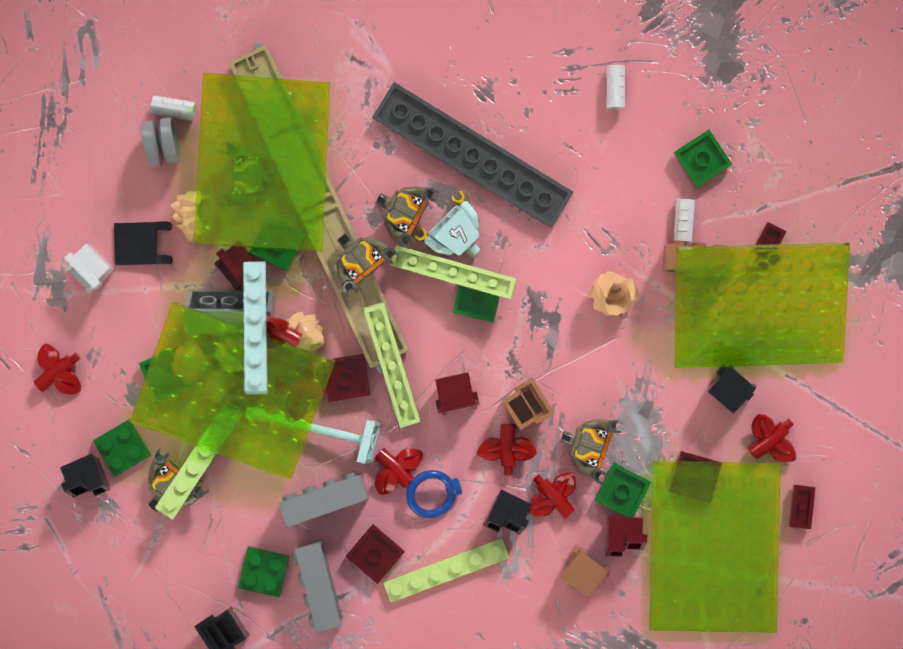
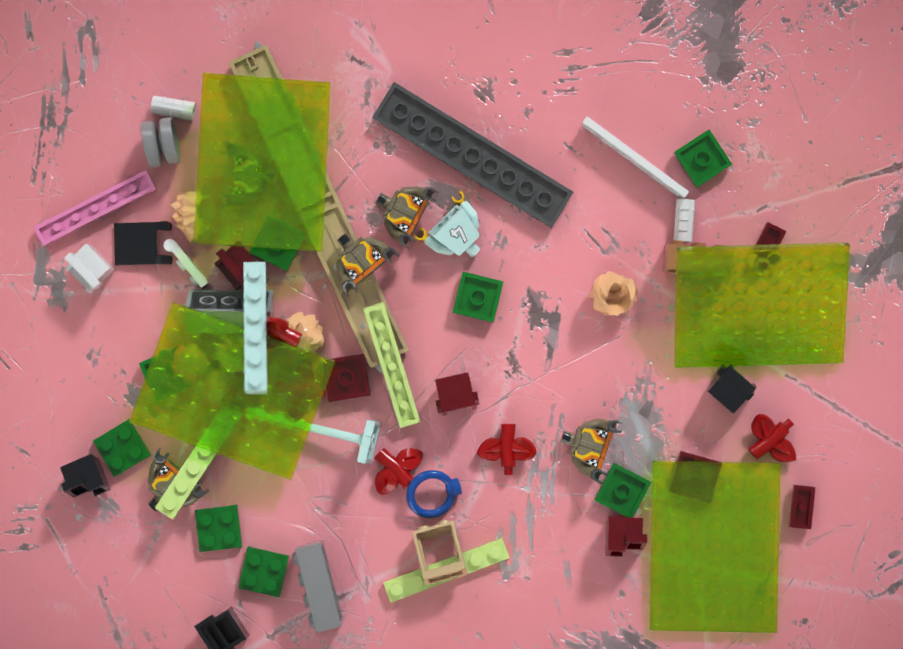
(57, 371): red plant -> none
(94, 208): none -> bright pink plate
(185, 262): none -> plate
(218, 528): none -> green plate
(323, 500): light grey brick -> none
(375, 553): dark red plate -> none
(444, 572): none -> tan window
(454, 272): yellowish green plate -> none
(508, 512): black plate -> none
(527, 404): nougat plate -> none
(553, 495): red plant -> none
(584, 571): nougat plate -> none
(615, 87): white axle -> none
(634, 158): none -> white tile

